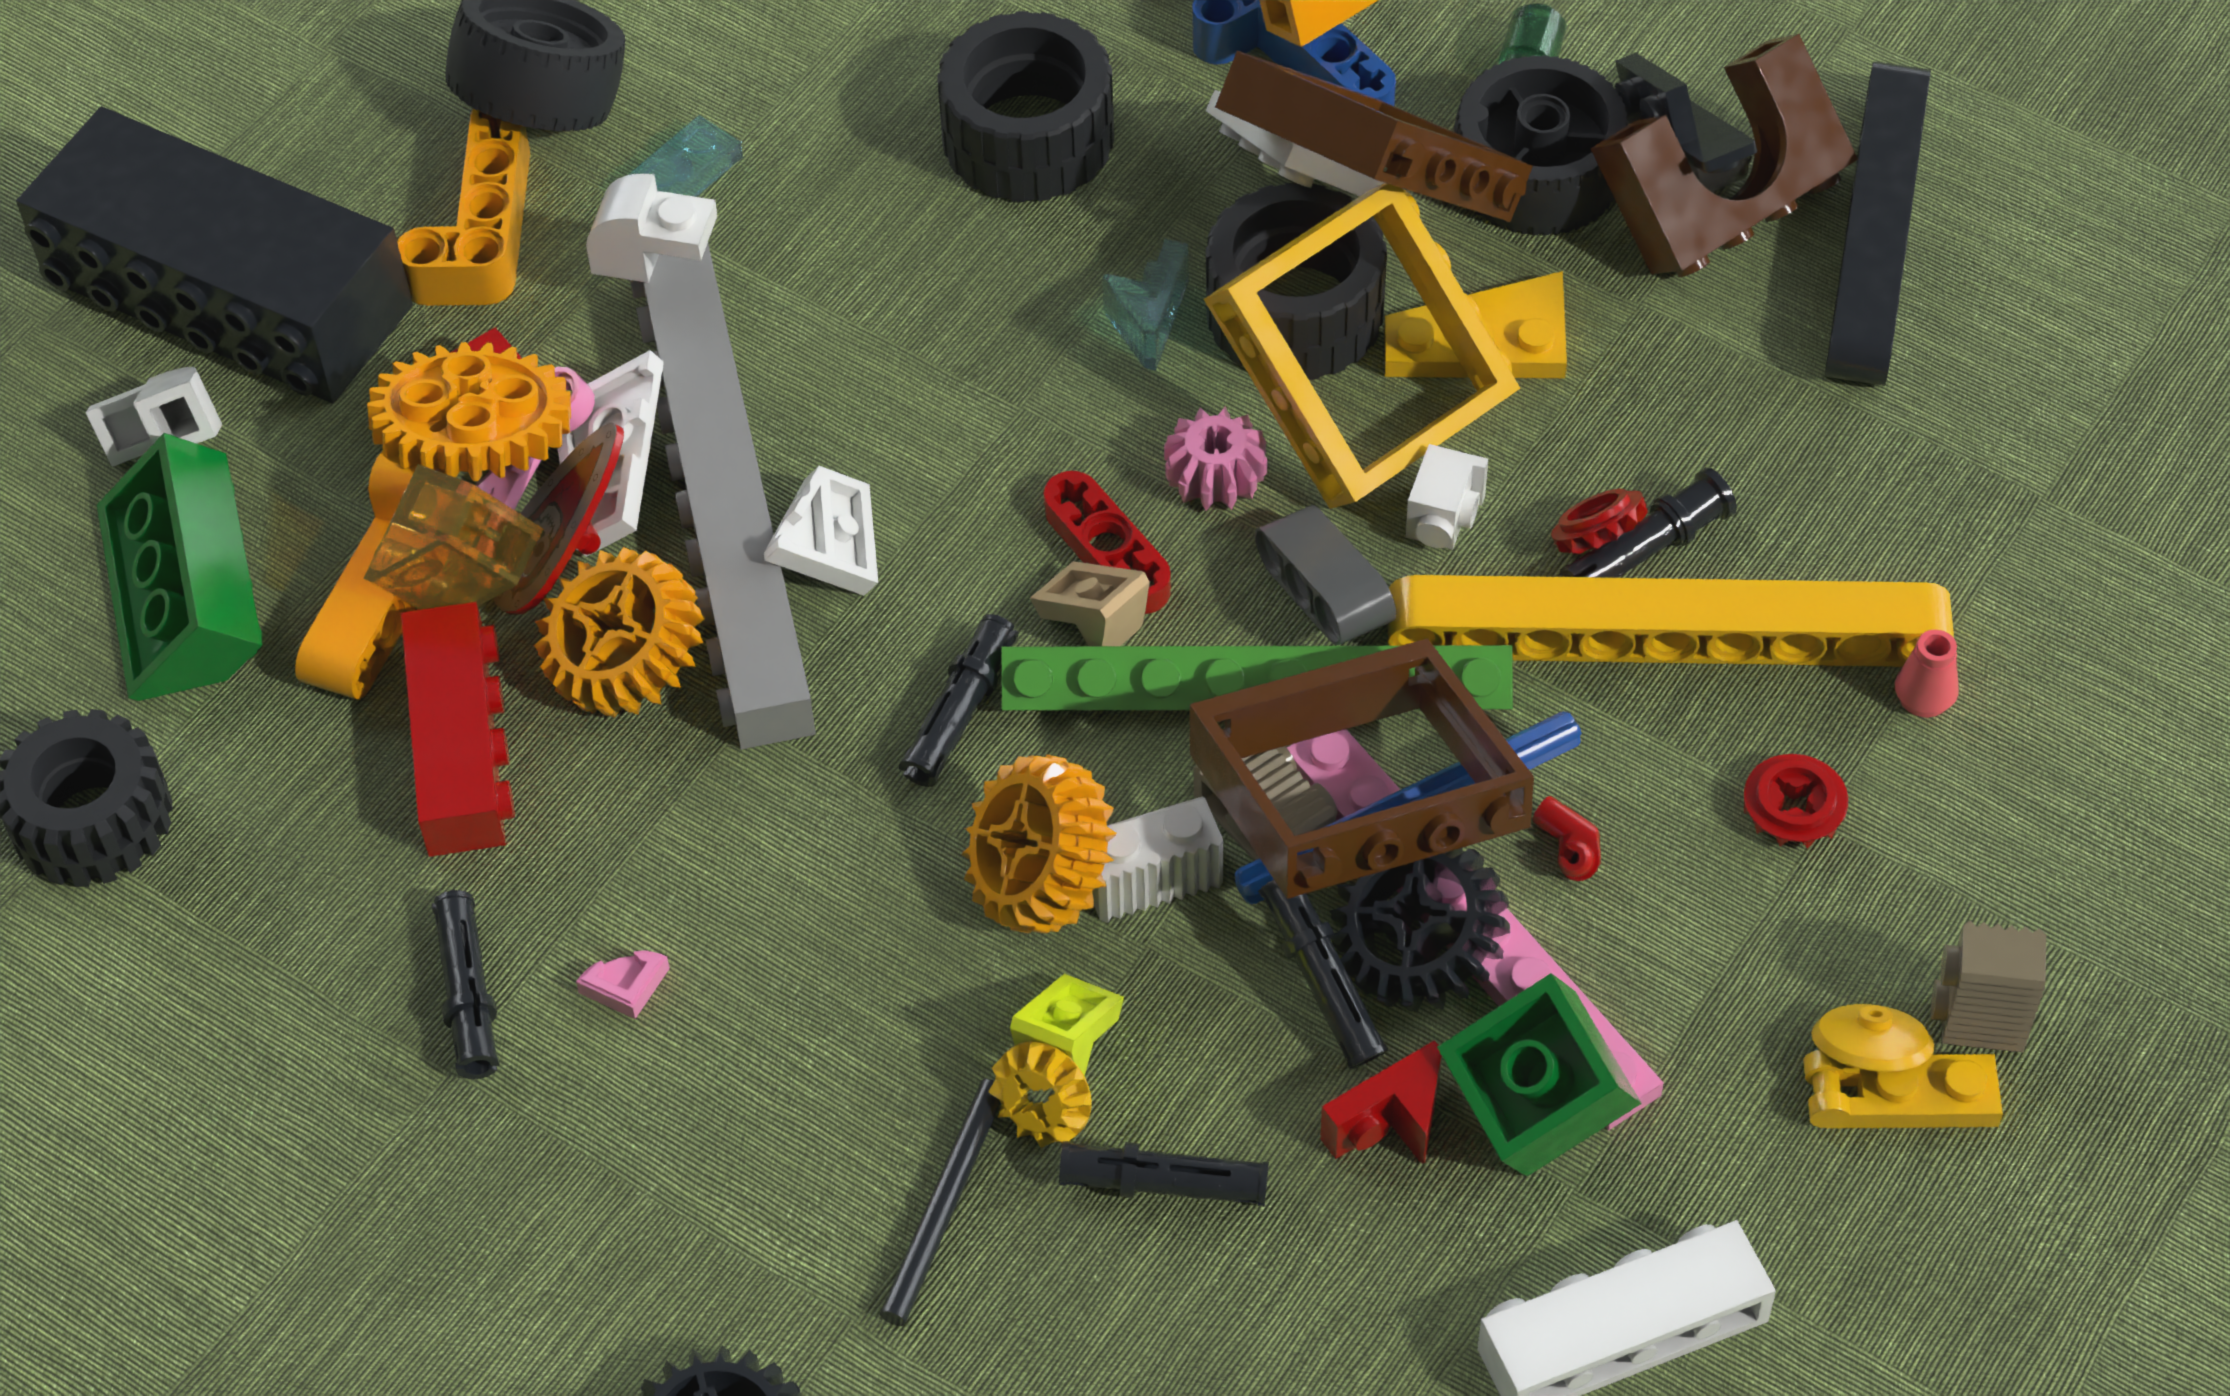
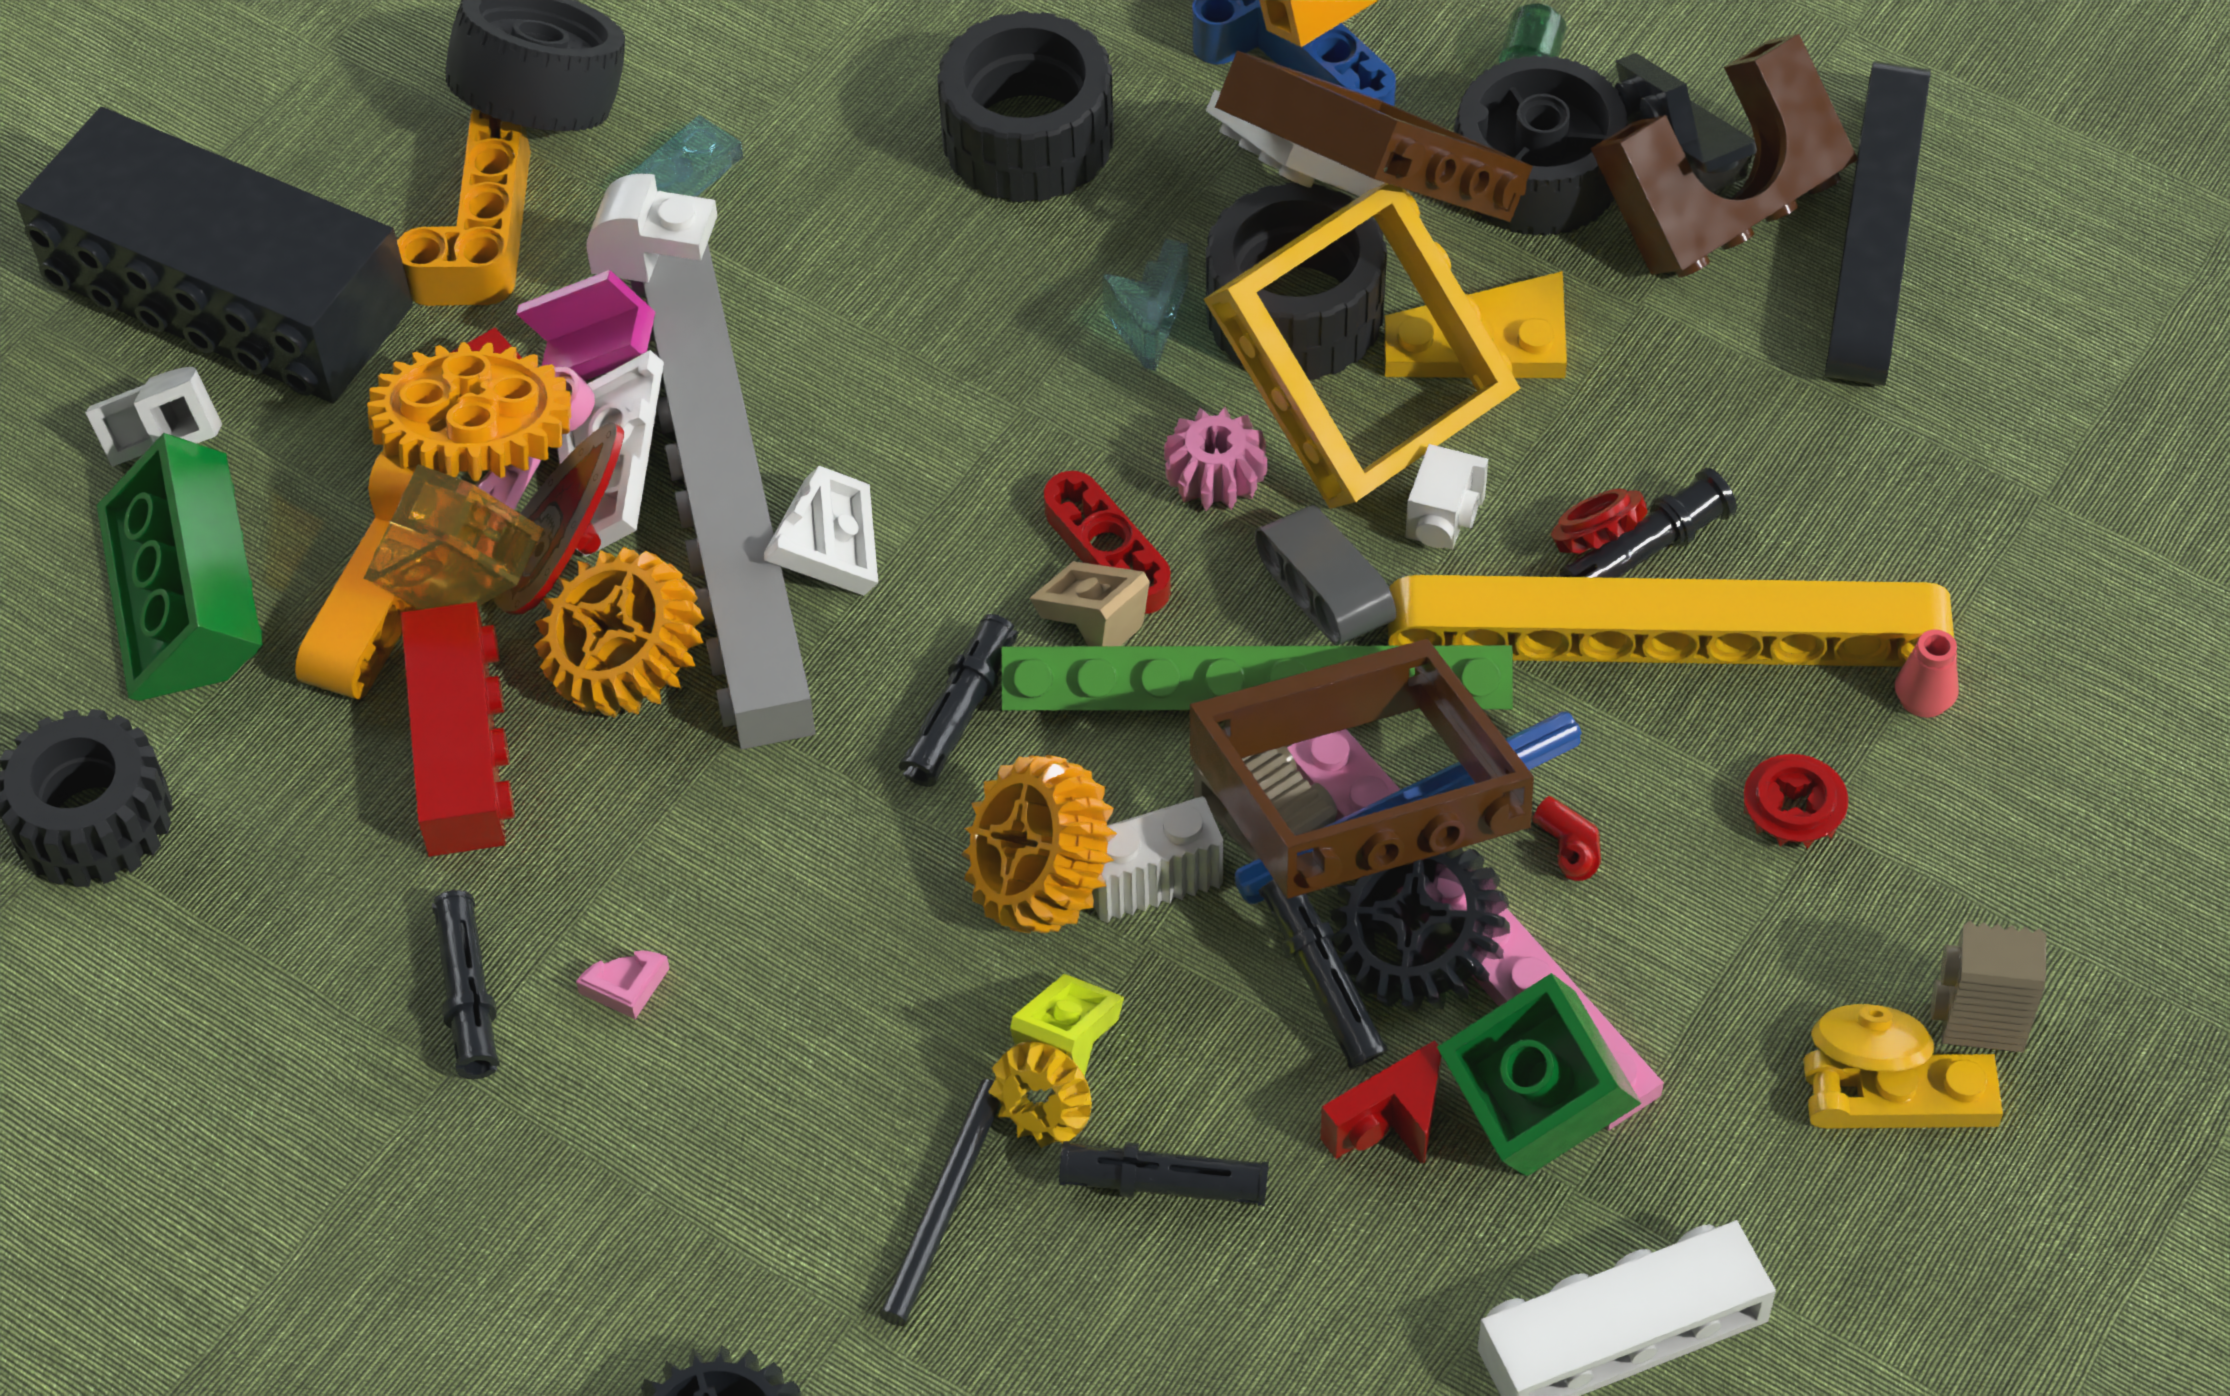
(591, 324): none -> dark pink panel

